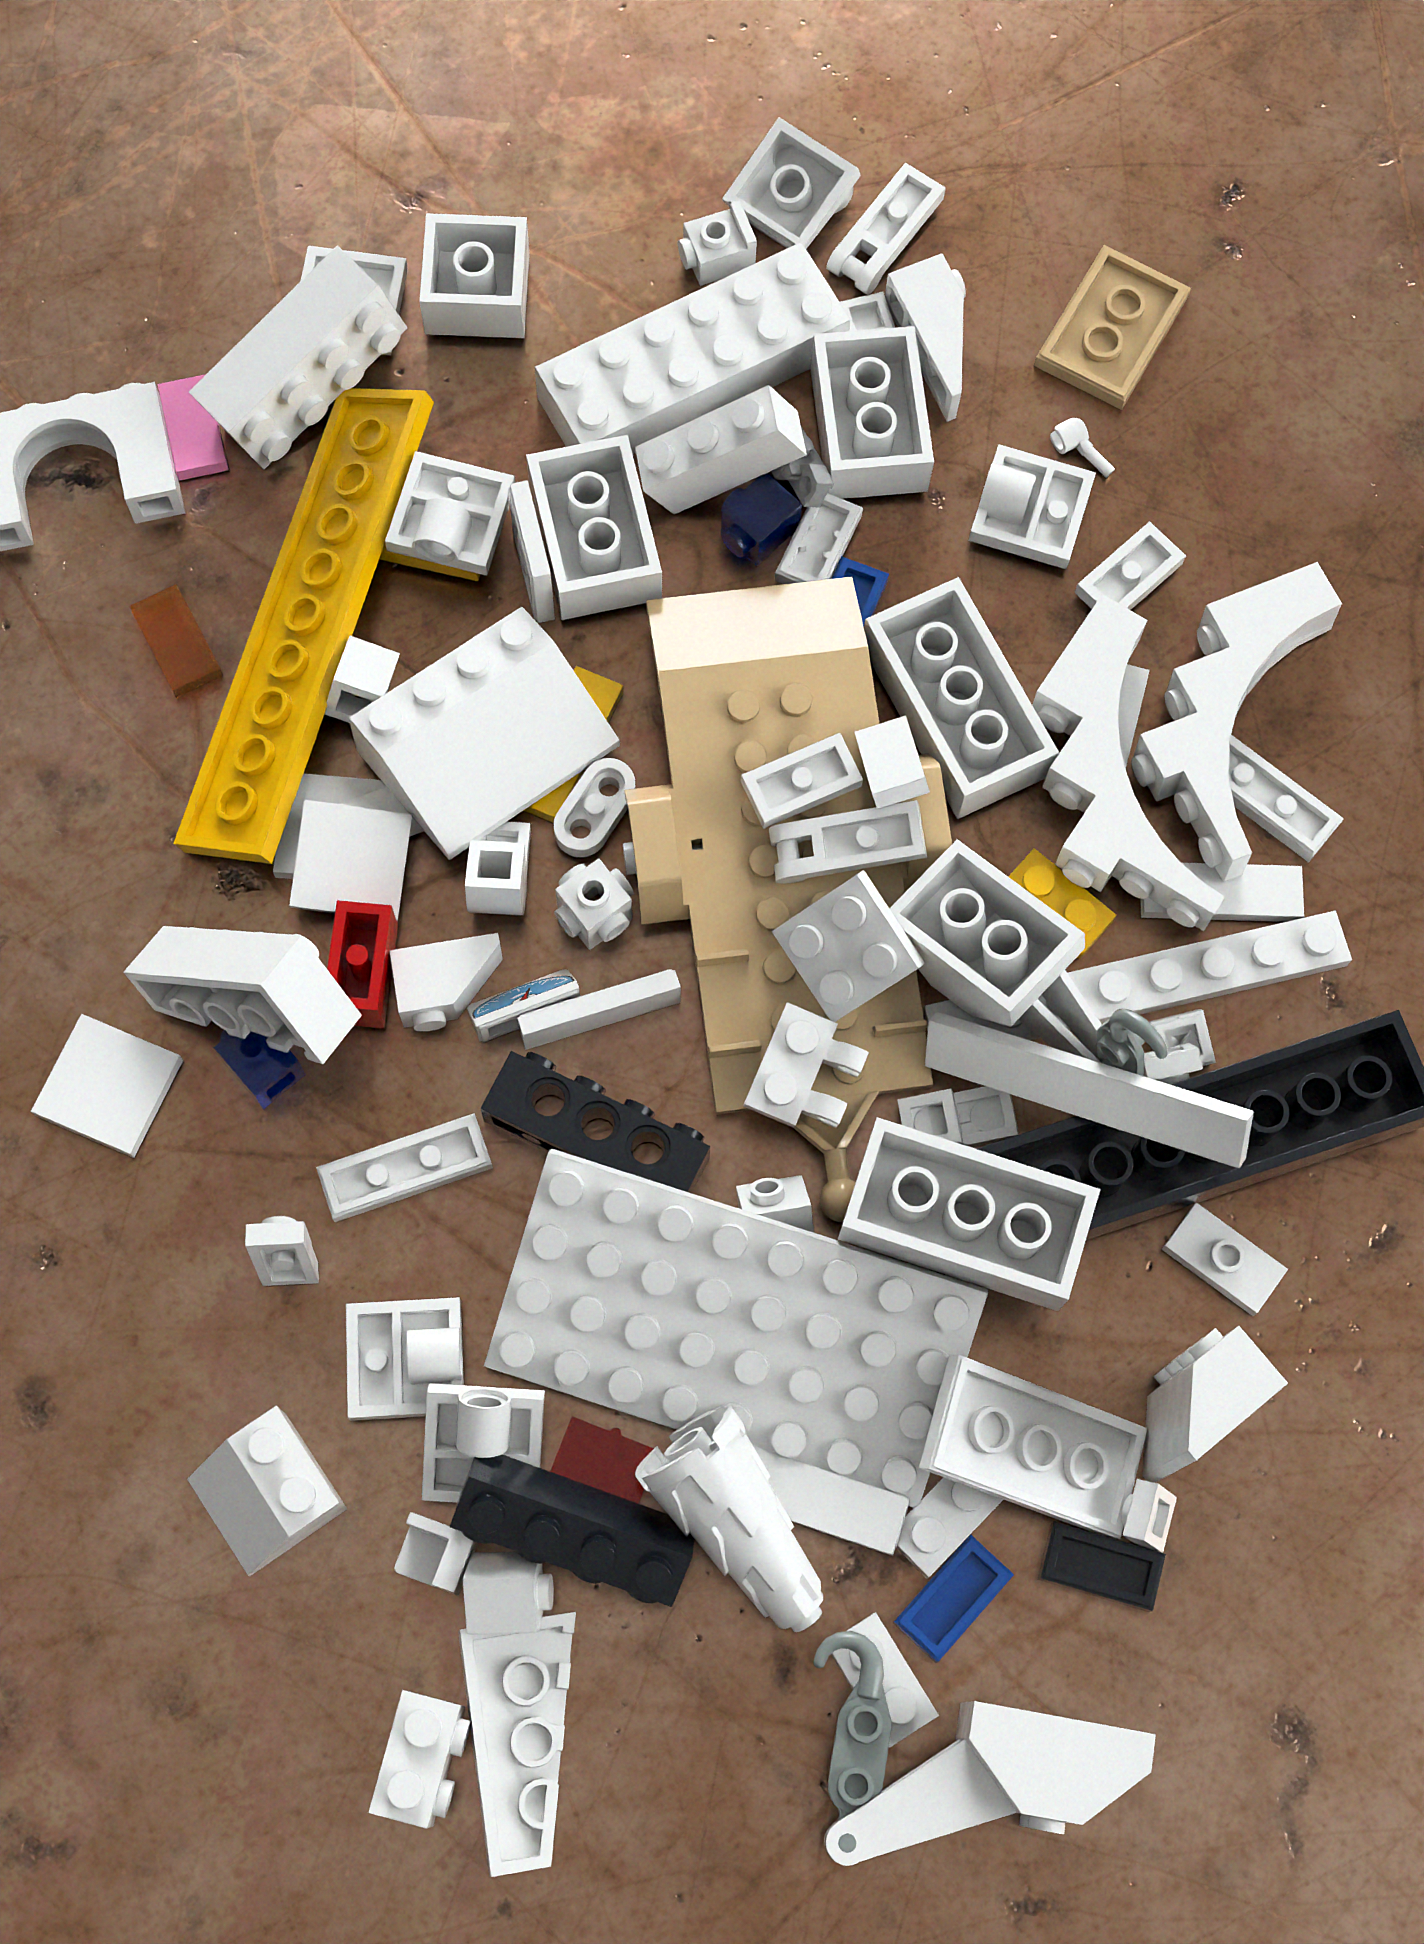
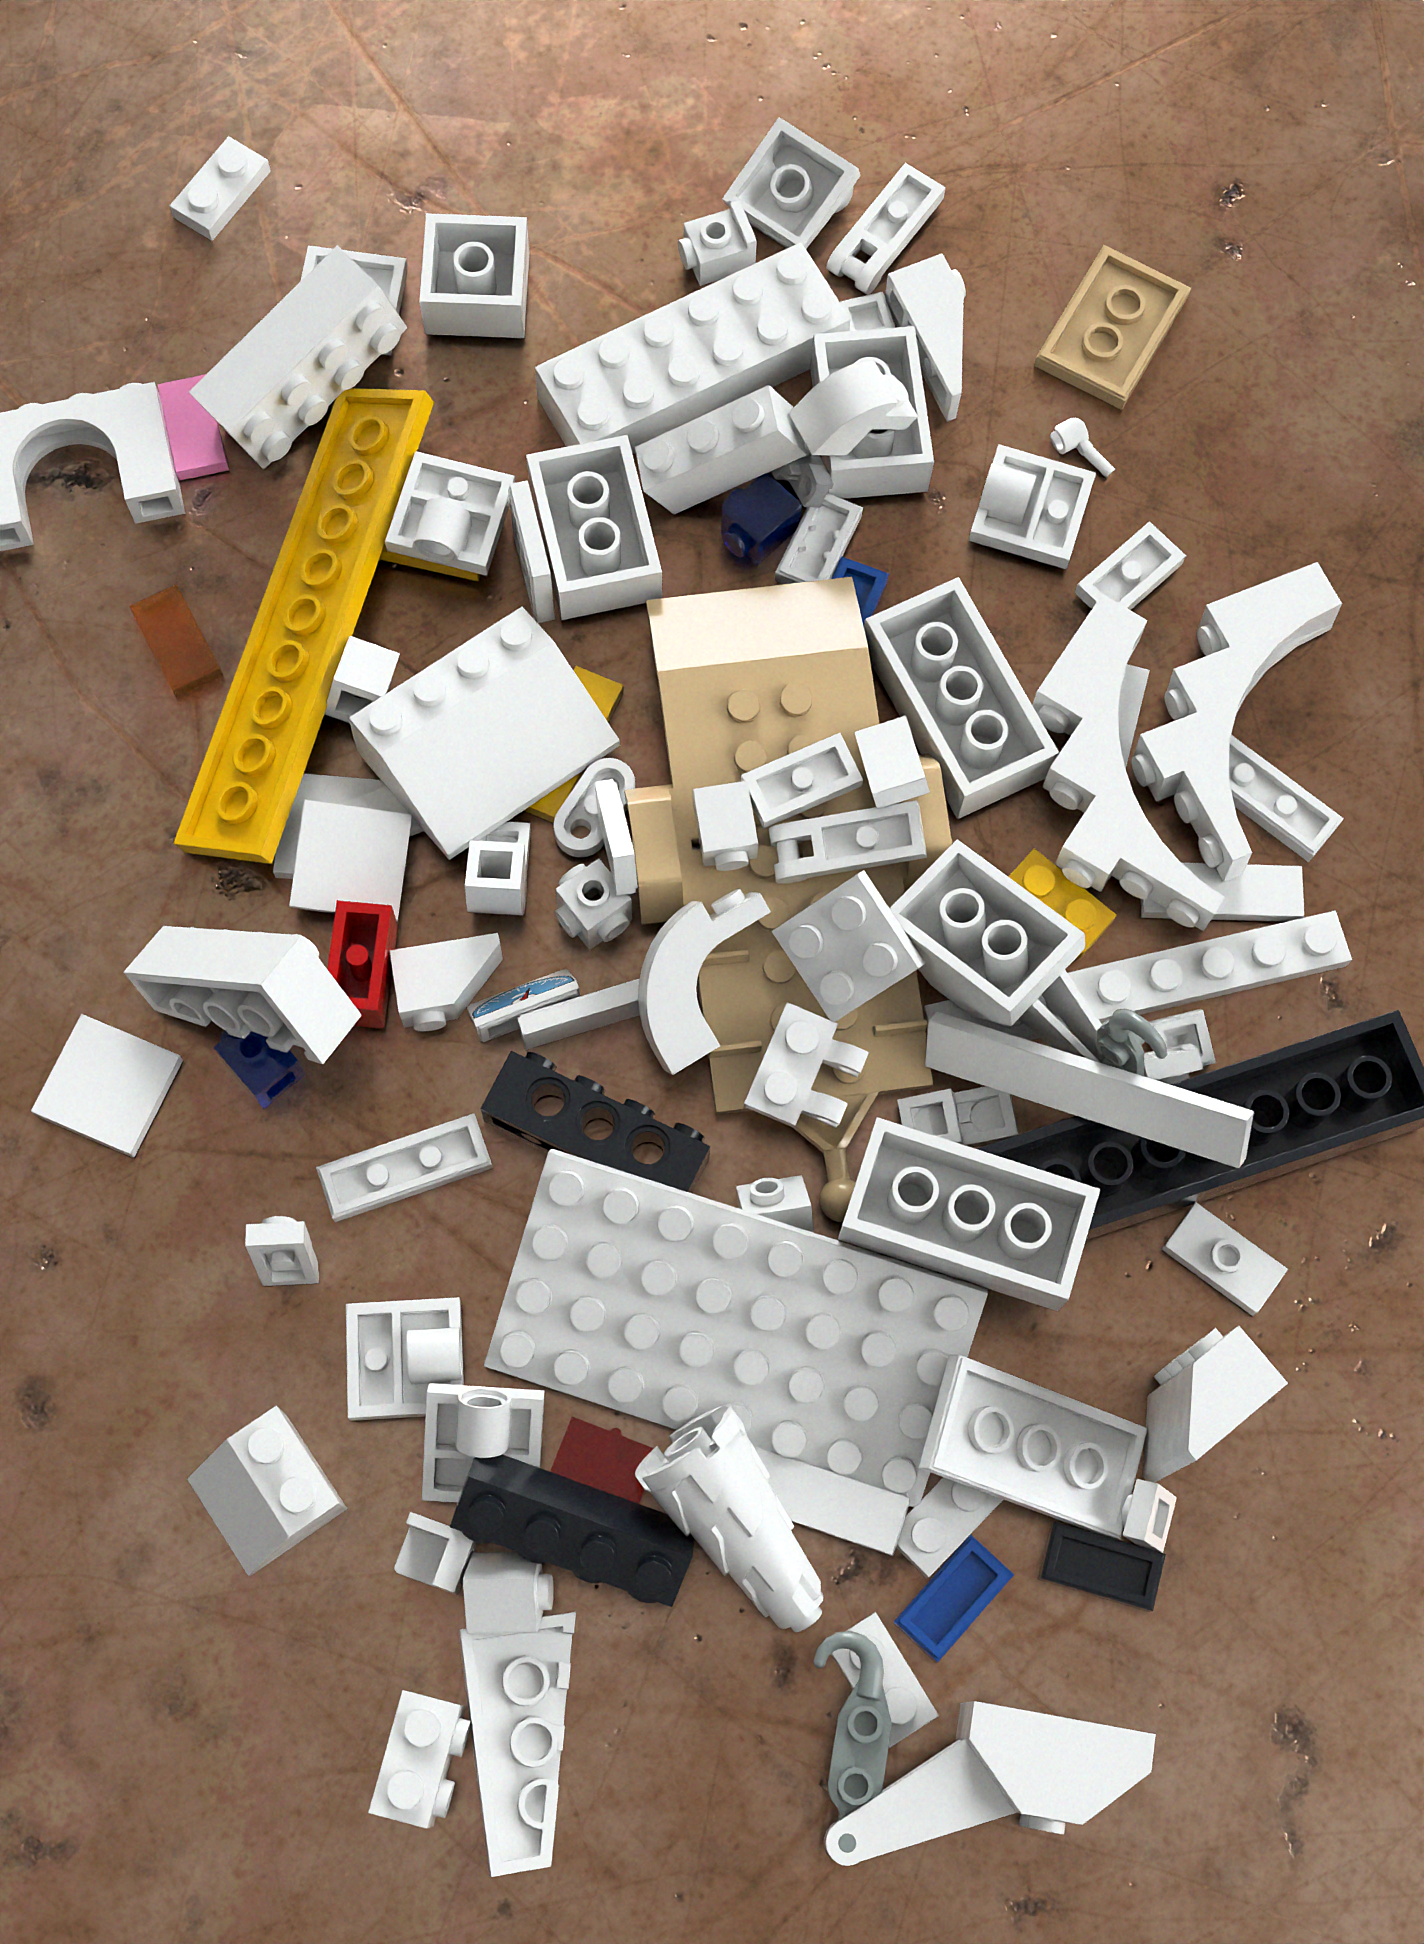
(220, 188): none -> white plate
(616, 837): none -> white tile
(671, 971): none -> white arch
(725, 825): none -> white brick
(850, 405): none -> white brick

